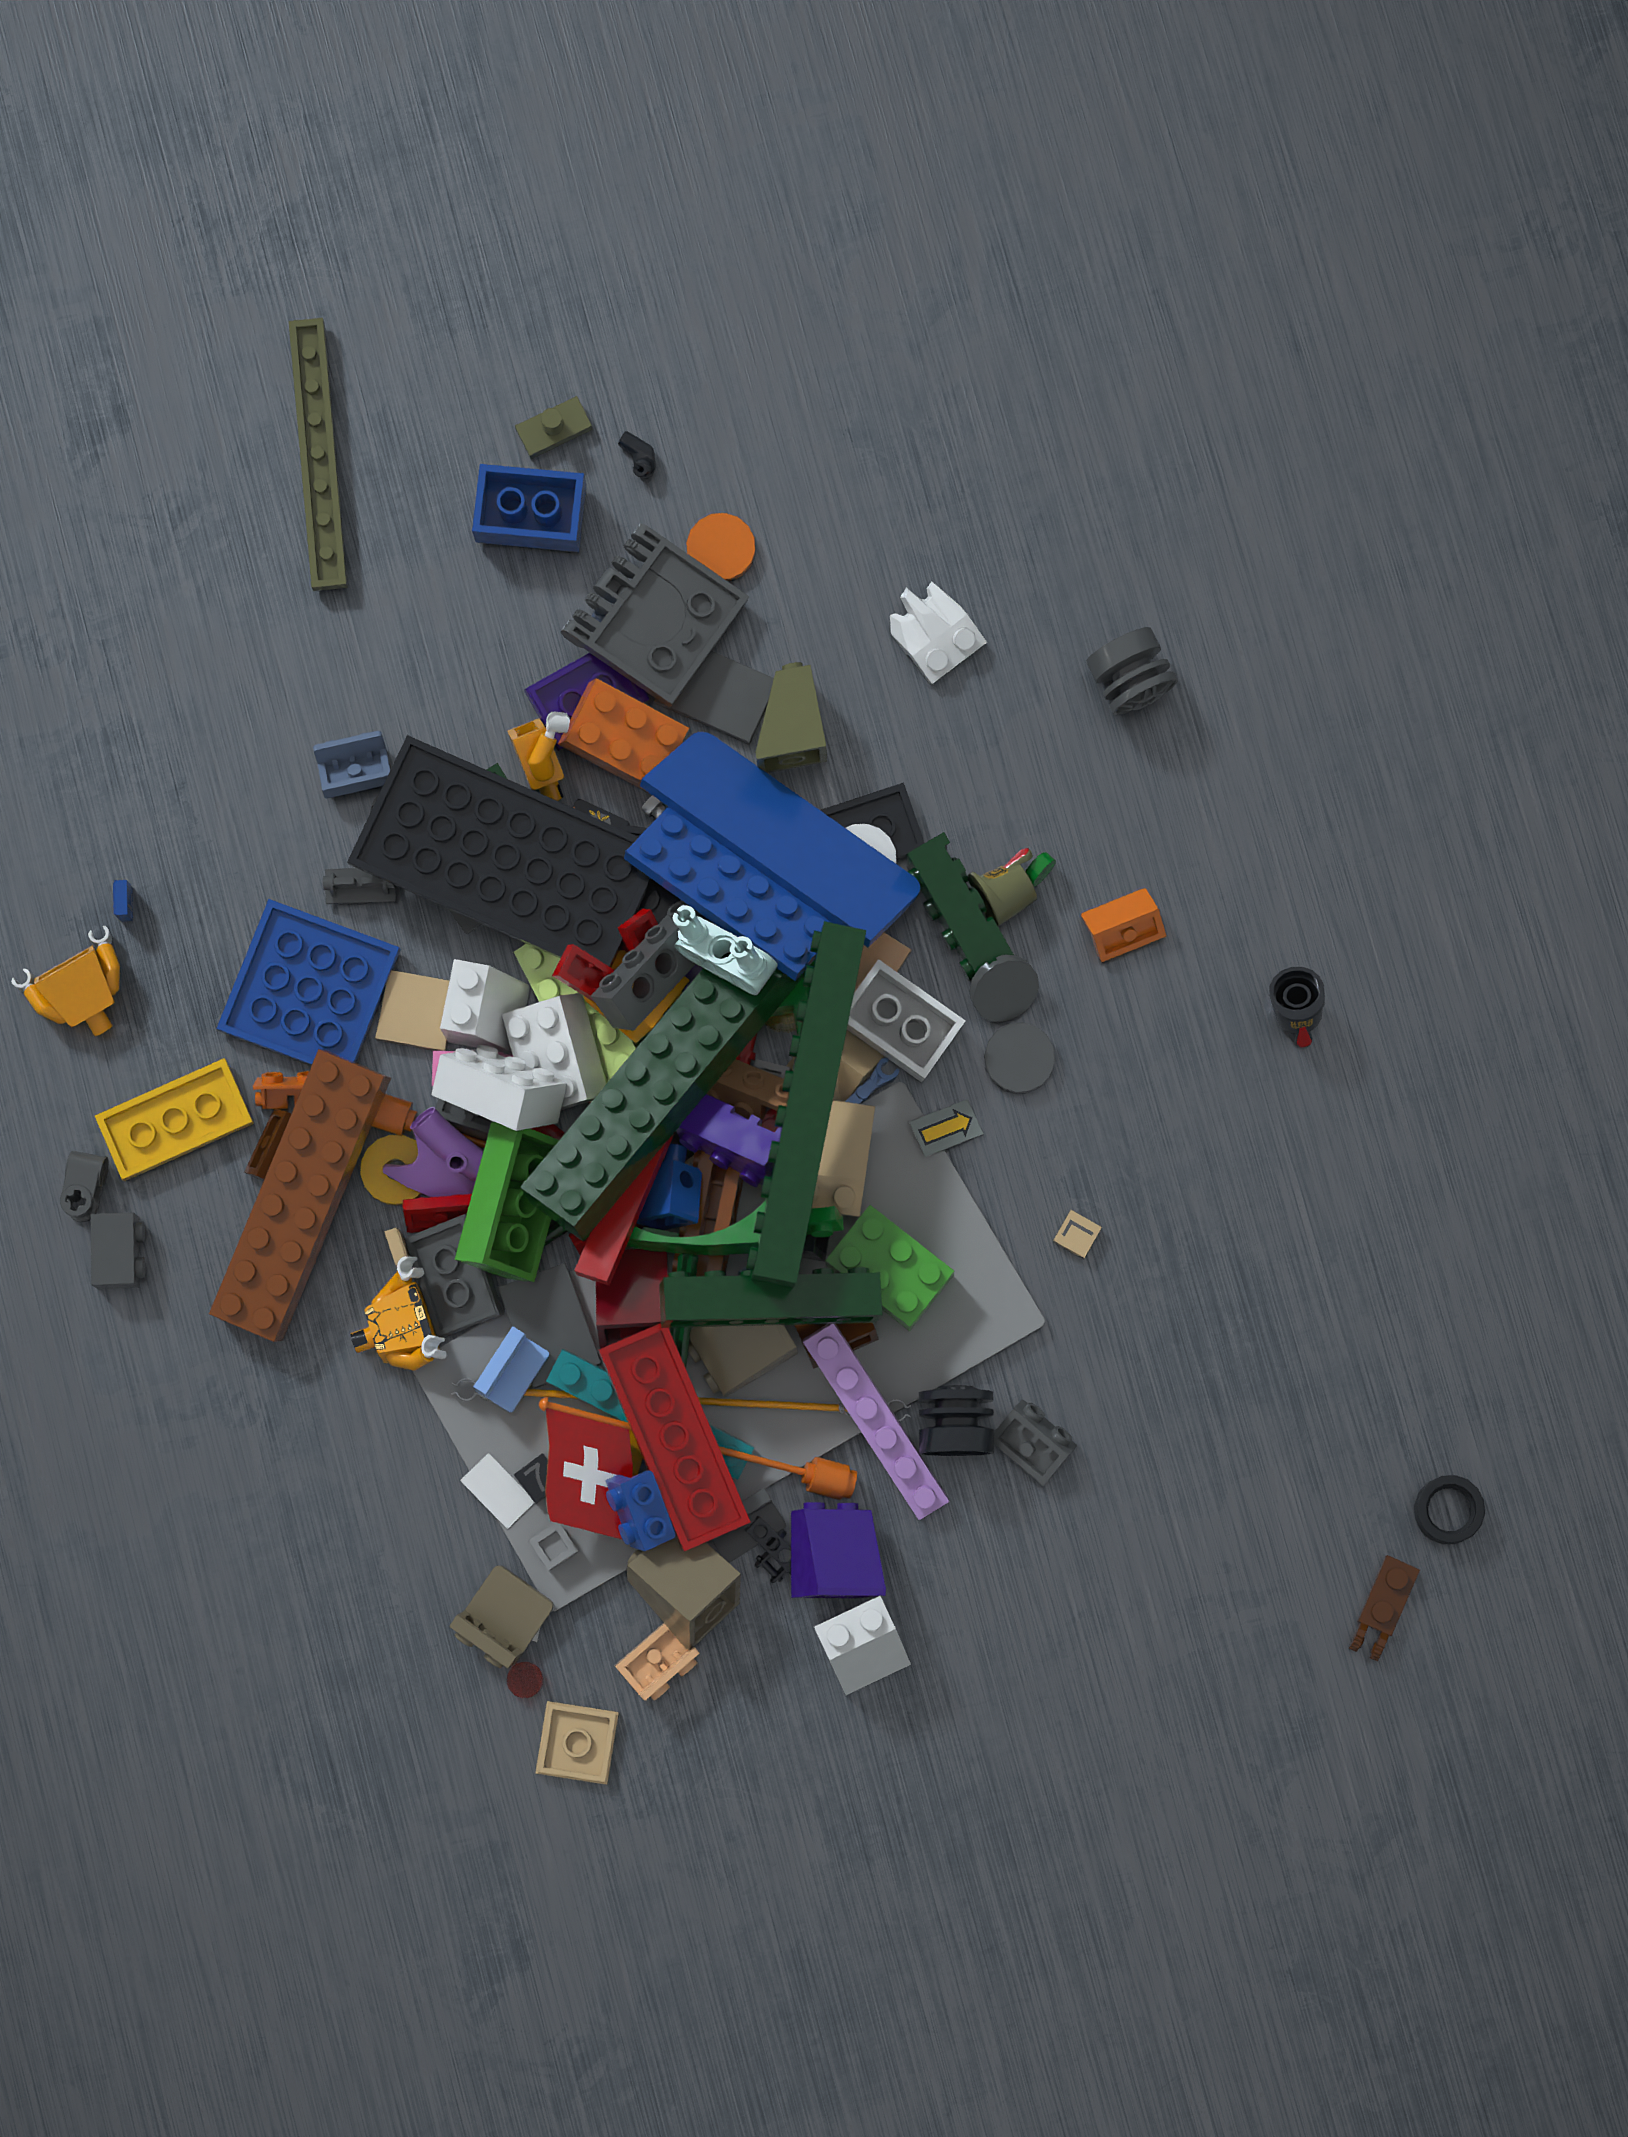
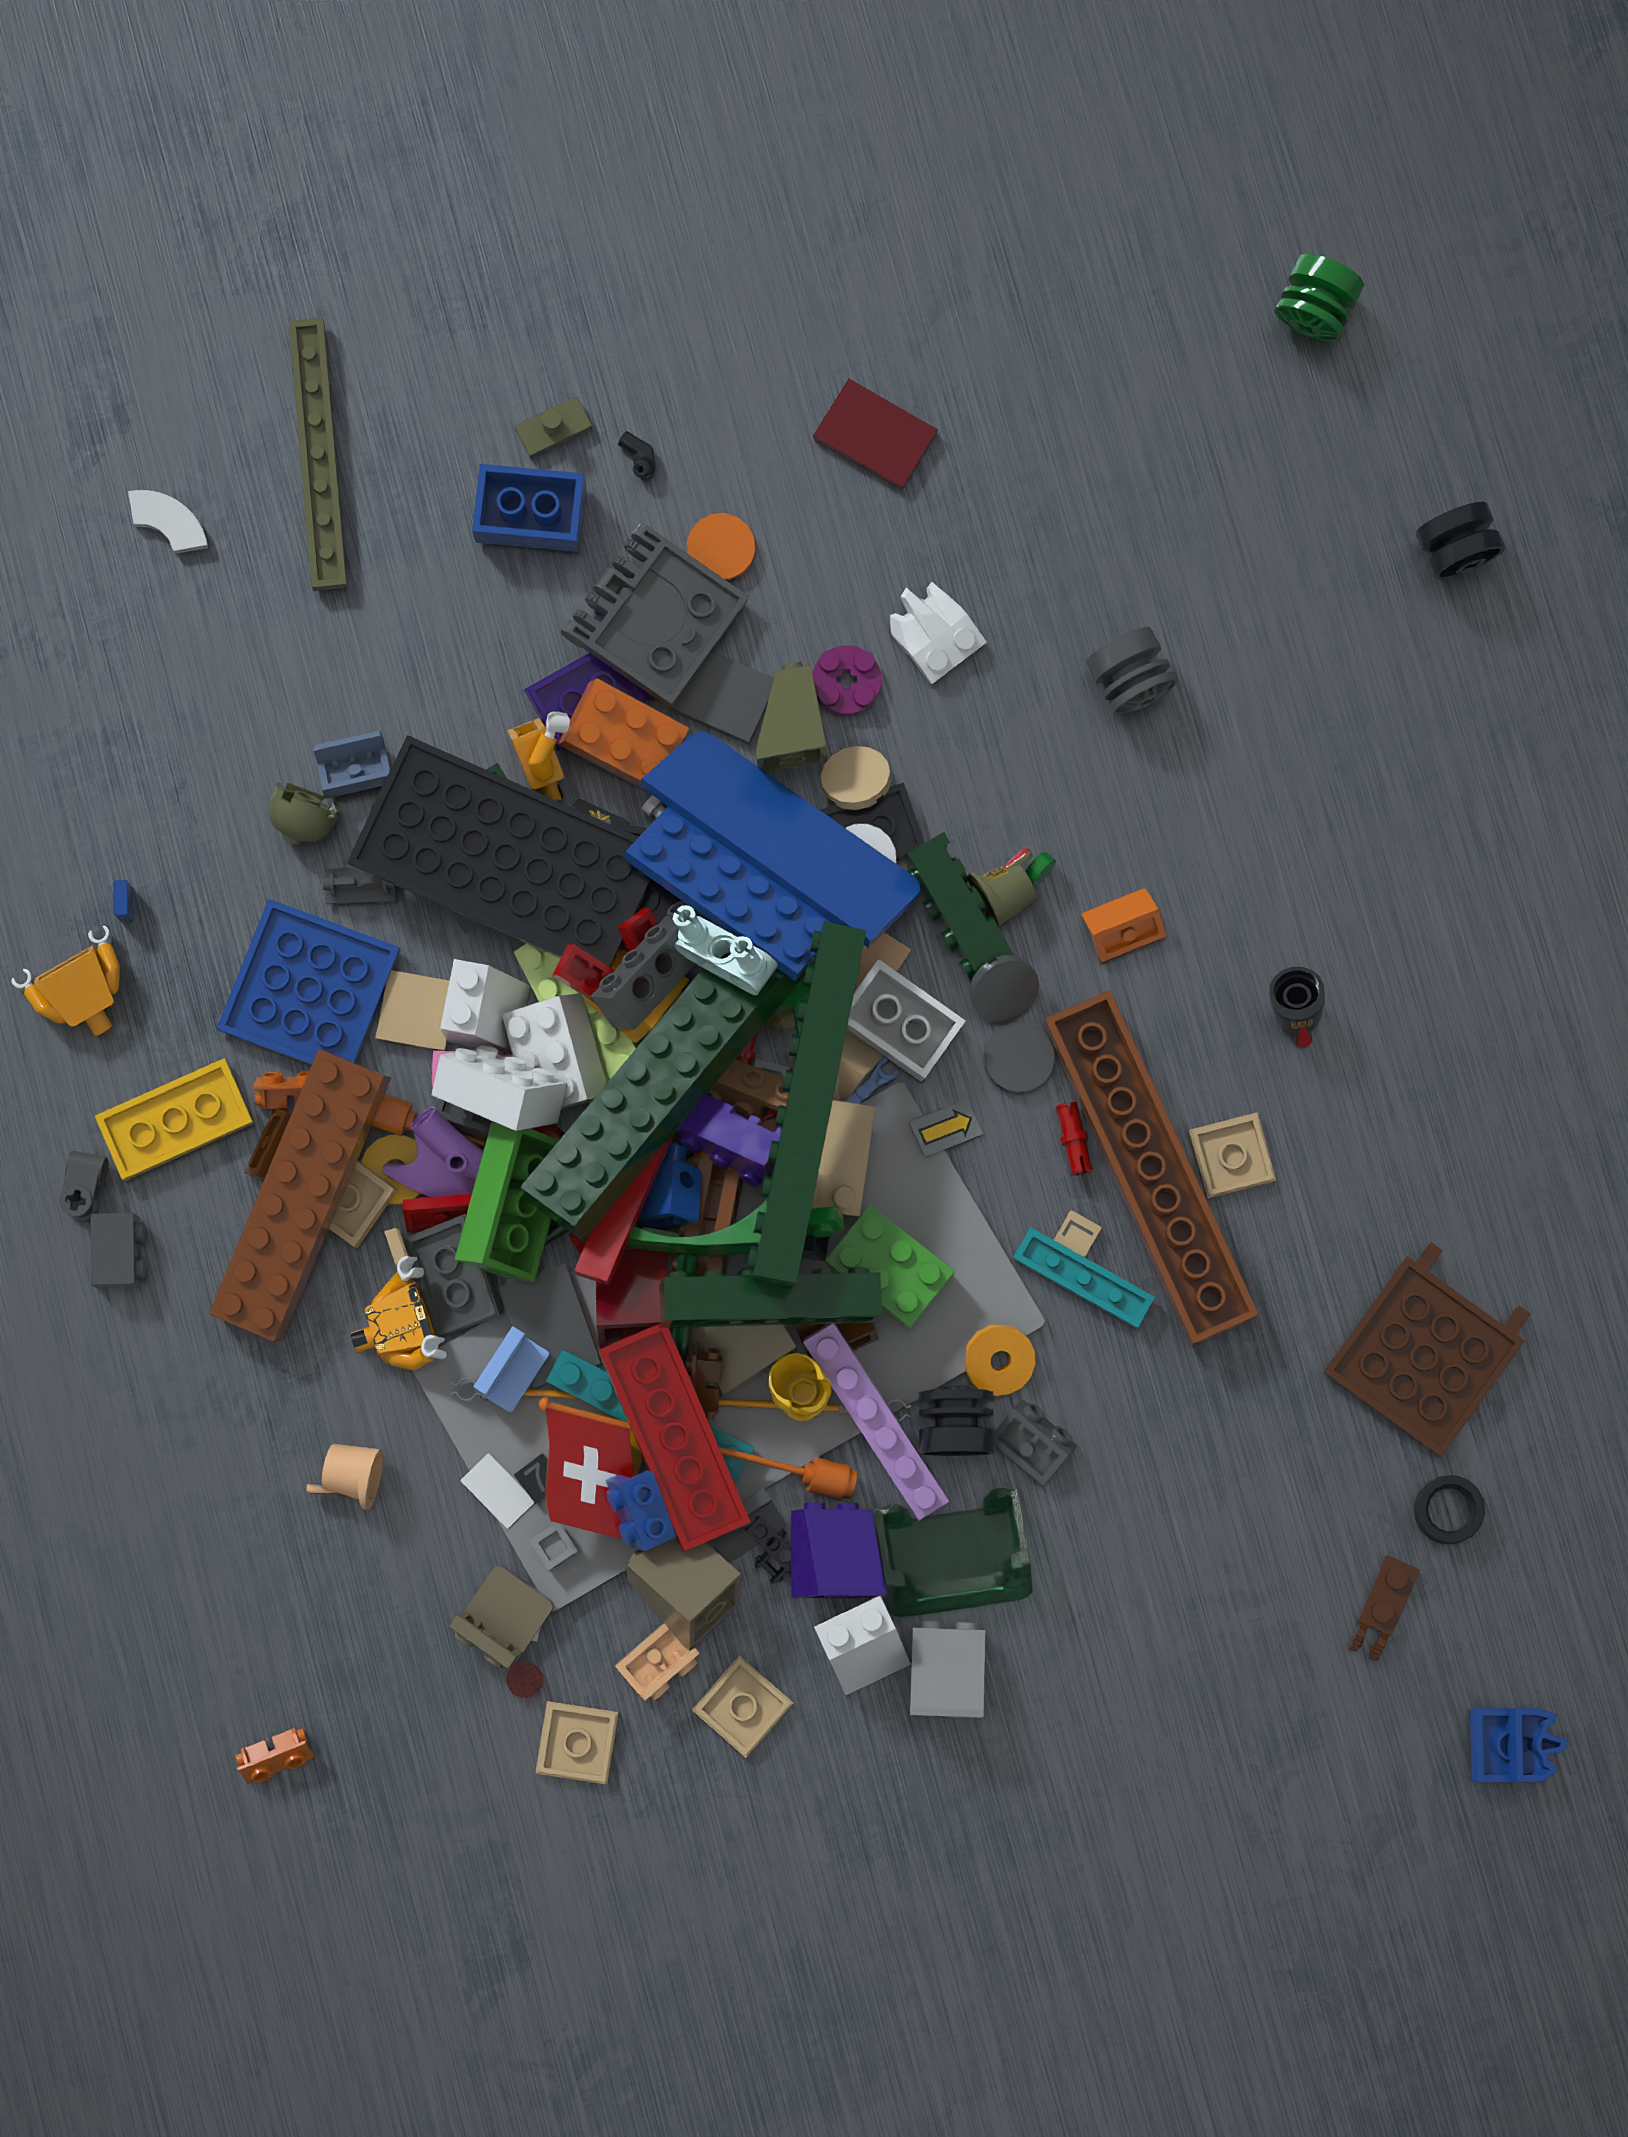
(169, 517): none -> white tile
(259, 1763): none -> orange hinge
(301, 814): none -> olive cylinder
(352, 1473): none -> light nougat hat
(361, 1204): none -> tan tile
(705, 1368): none -> reddish brown hinge
(742, 1706): none -> tan tile
(799, 1386): none -> yellow piece
(855, 777): none -> tan tile
(860, 666): none -> magenta plate
(875, 434): none -> dark red tile
(947, 1671): none -> light grey slope
(955, 1557): none -> clear green windscreen
(1016, 1370): none -> light orange tile
(1074, 1138): none -> red pin
(1083, 1278): none -> teal plate
(1150, 1169): none -> dark orange brick
(1232, 1155): none -> tan tile
(1319, 297): none -> green wheel
(1425, 1354): none -> reddish brown plate
(1460, 540): none -> black wheel
(1512, 1744): none -> blue plate

